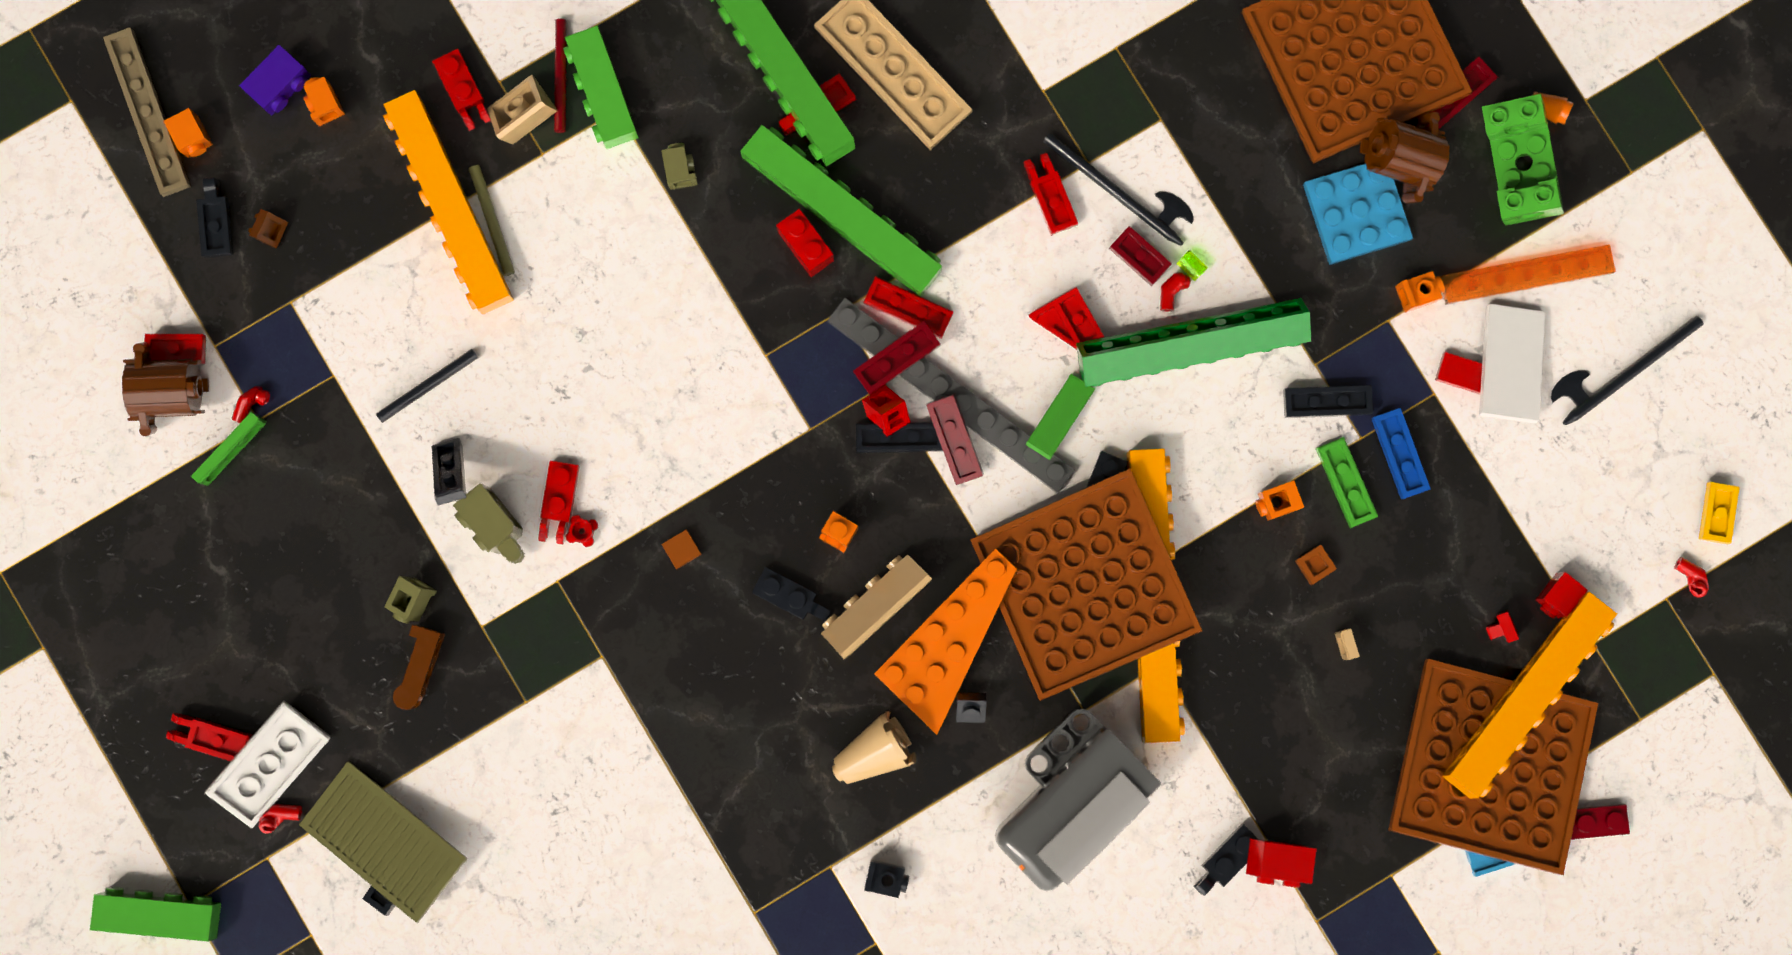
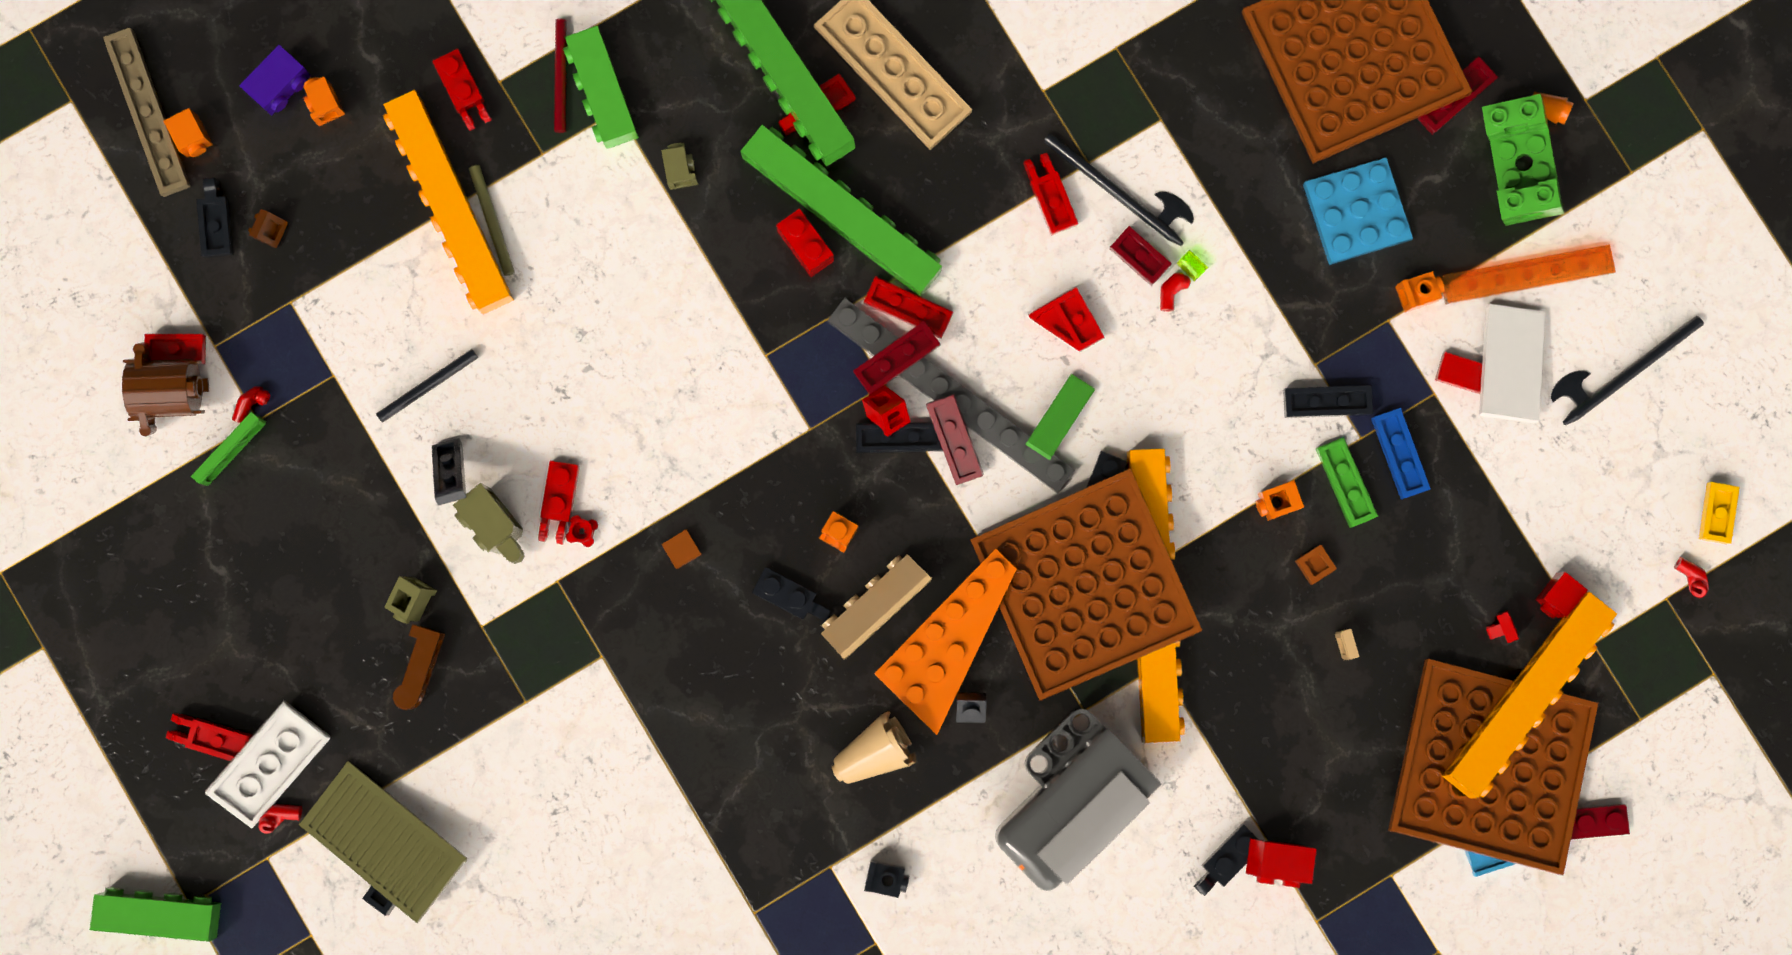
(520, 110): tan slope -> none
(1194, 342): brick -> none
(1408, 154): reddish brown container -> none

